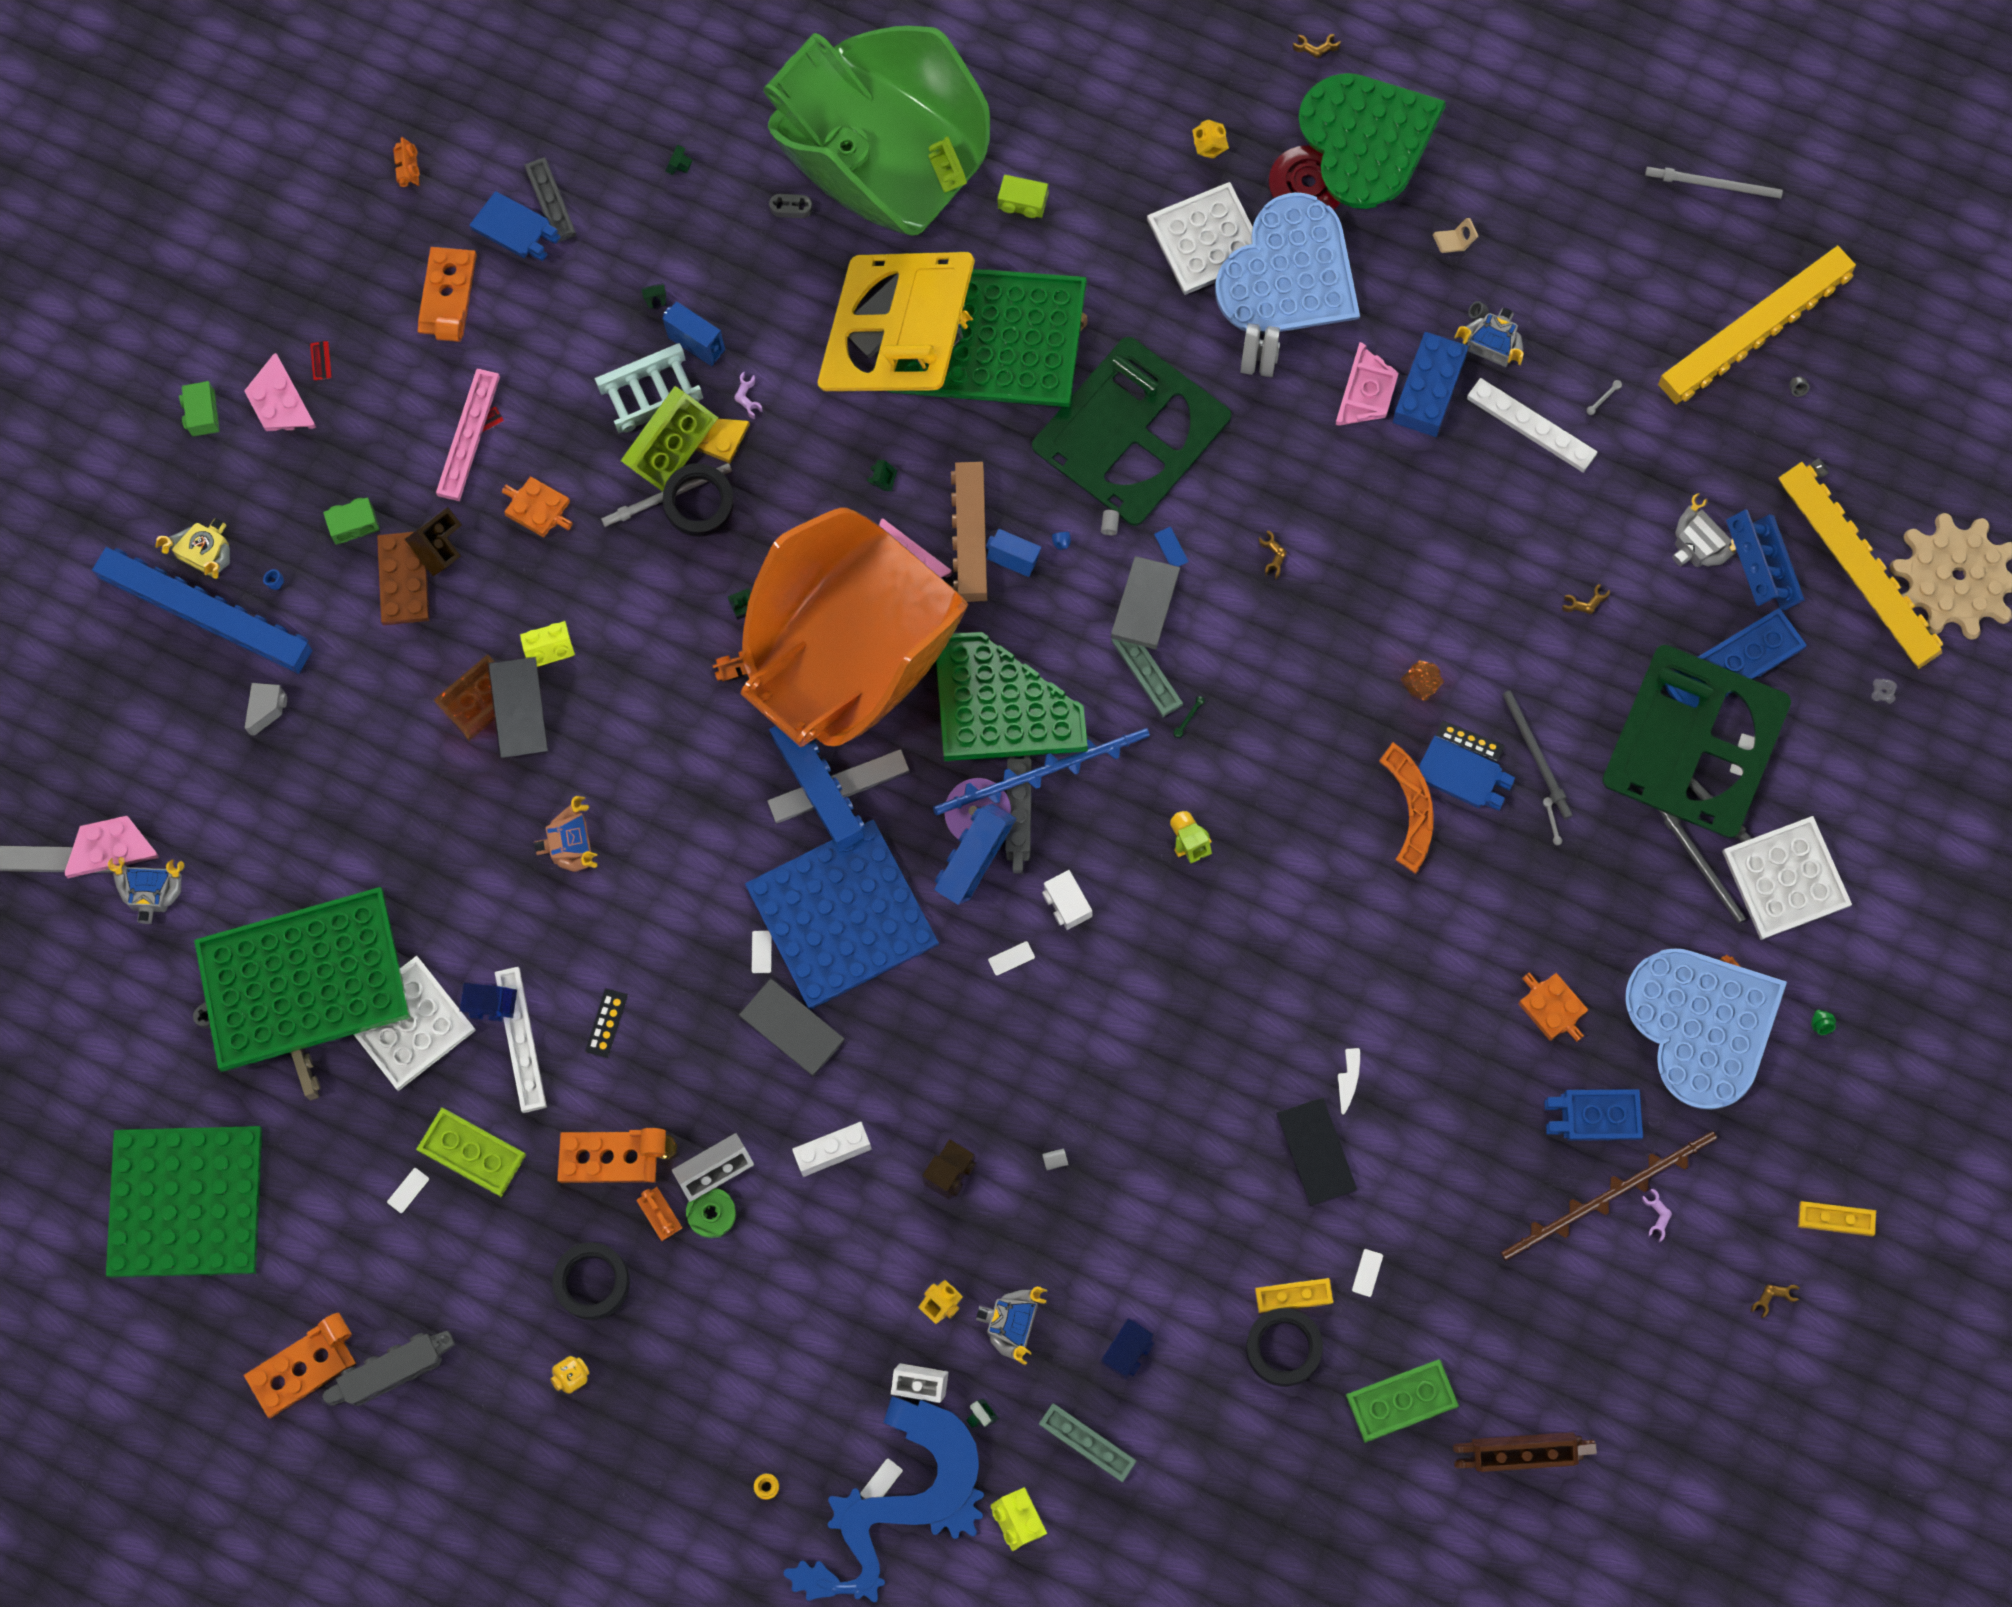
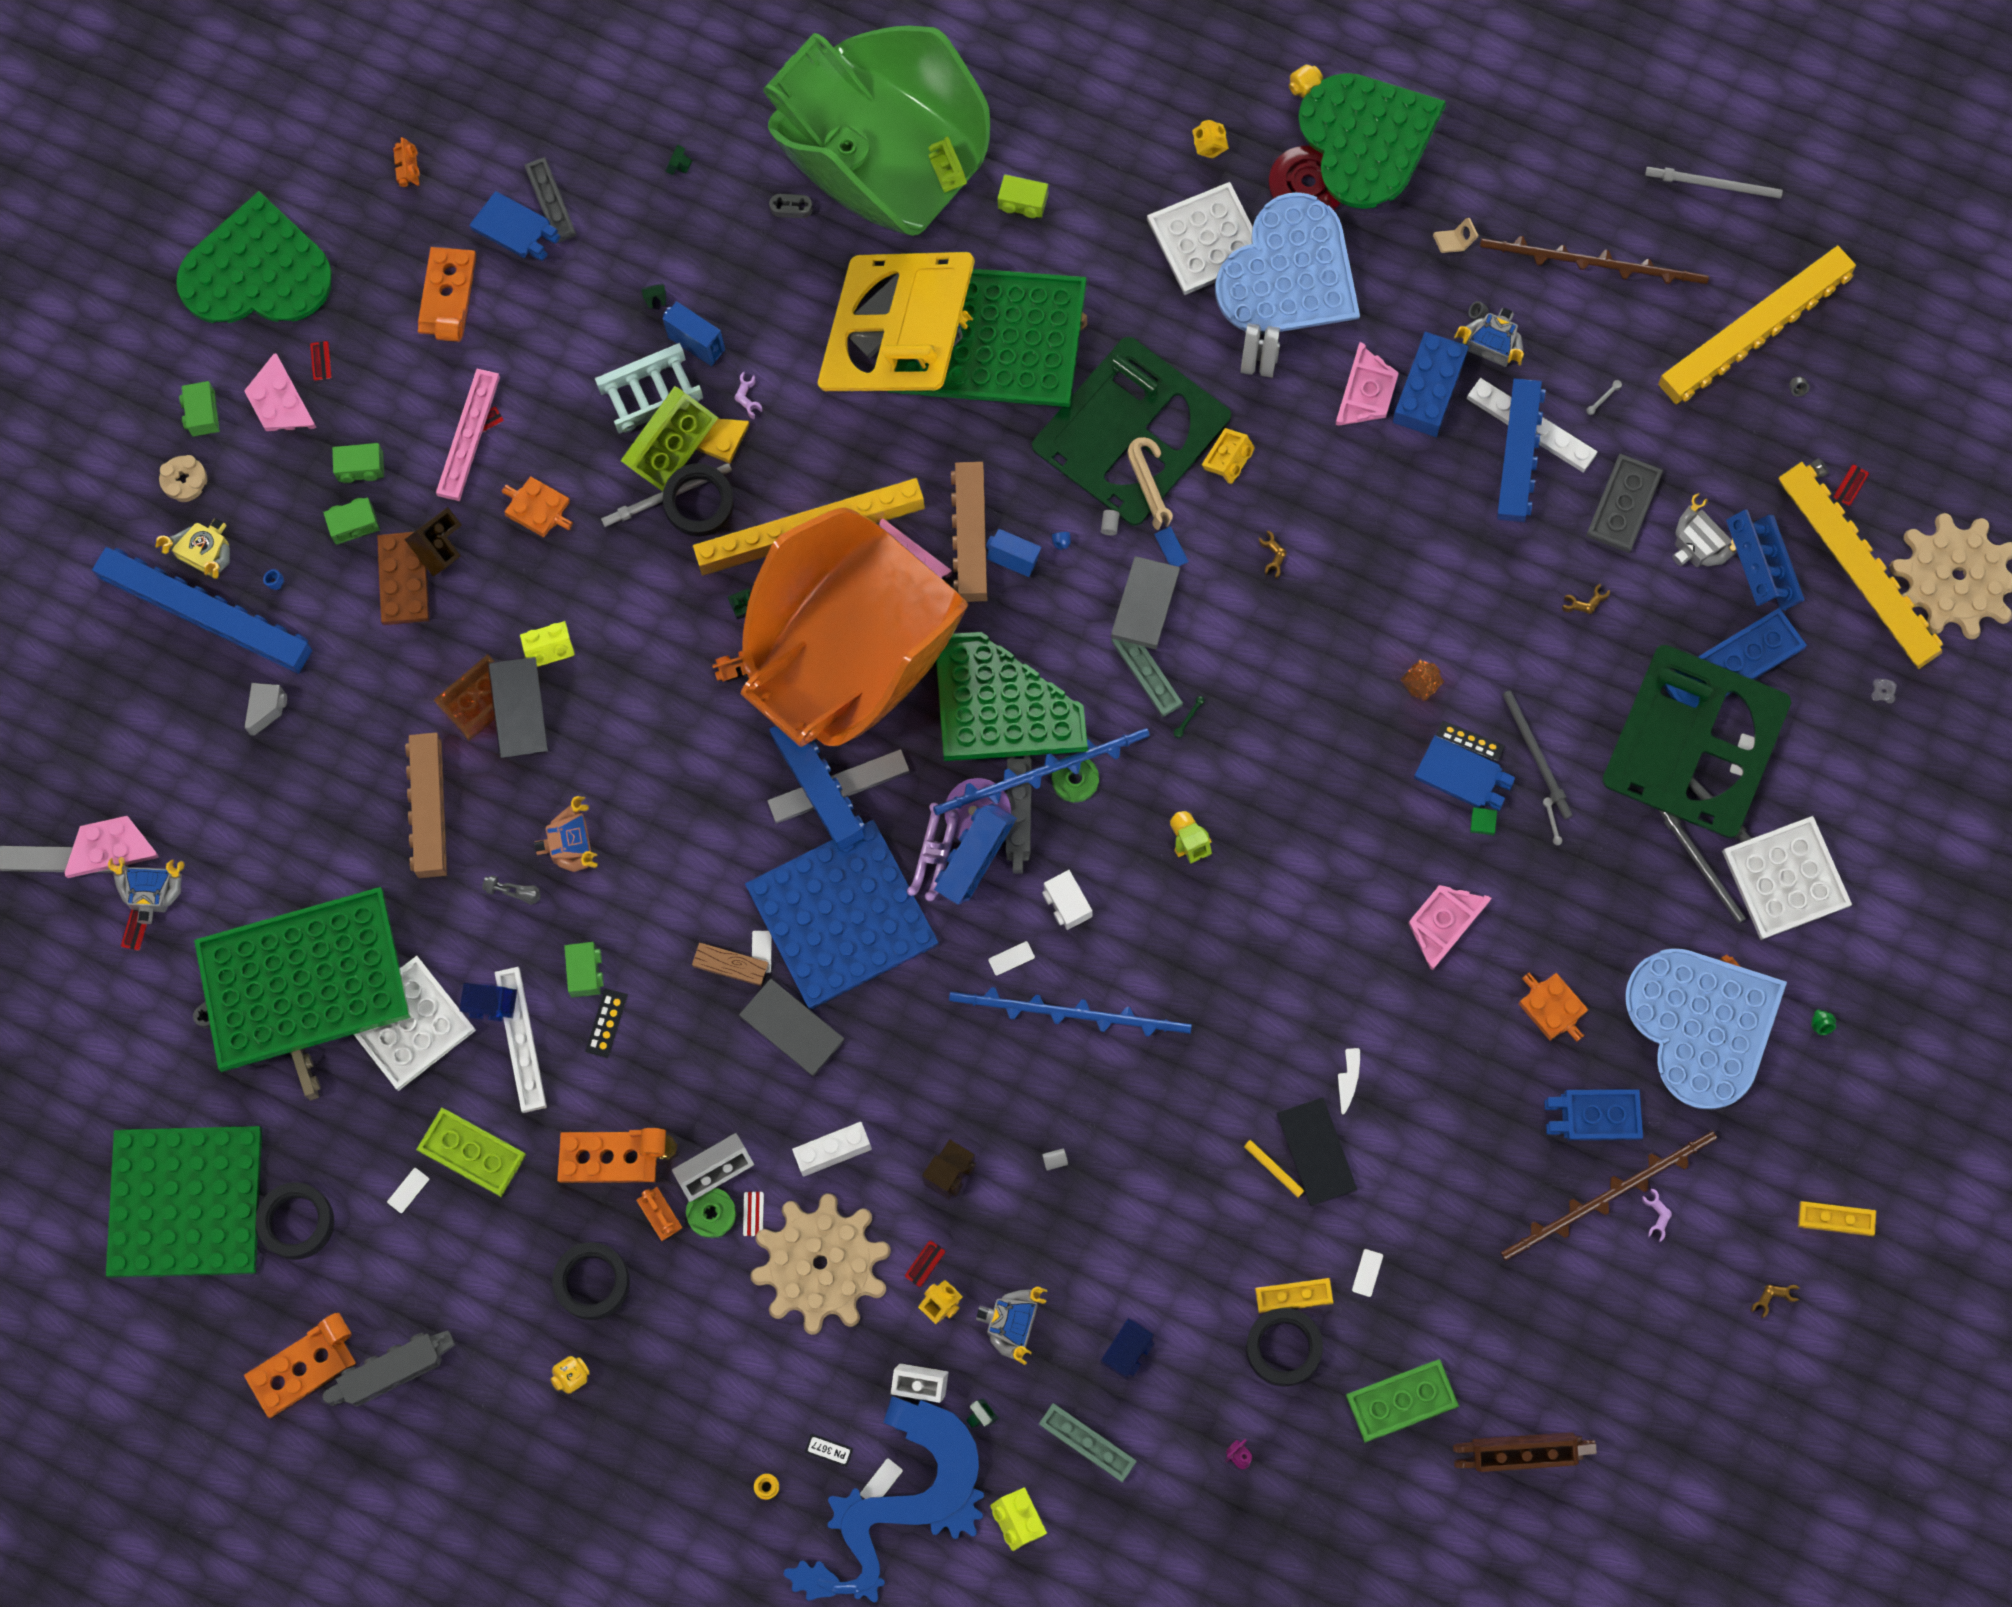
(134, 932): none -> sticker
(174, 469): none -> tan plate
(254, 265): none -> green plate
(268, 1208): none -> black tyre
(358, 462): none -> bright green brick
(427, 805): none -> medium nougat brick
(528, 894): none -> dark grey piece
(583, 970): none -> bright green brick
(730, 964): none -> medium nougat tile
(753, 1213): none -> sticker
(756, 541): none -> yellow brick
(826, 1290): none -> tan plate
(828, 1450): none -> sticker
(883, 475): dark green tile -> none
(924, 1263): none -> sticker
(934, 852): none -> lavender piece
(1058, 1013): none -> blue plant
(1080, 791): none -> bright green tile
(1147, 482): none -> tan piece
(1229, 454): none -> yellow bracket
(1239, 1454): none -> magenta hinge
(1274, 1168): none -> yellow bar
(1304, 80): none -> yellow head
(1316, 52): pearl gold arm -> none
(1419, 806): orange tile -> none
(1444, 921): none -> bright pink wing
(1483, 821): none -> green tile
(1520, 449): none -> blue brick
(1604, 260): none -> reddish brown plant
(1624, 503): none -> dark grey tile
(1851, 485): none -> sticker

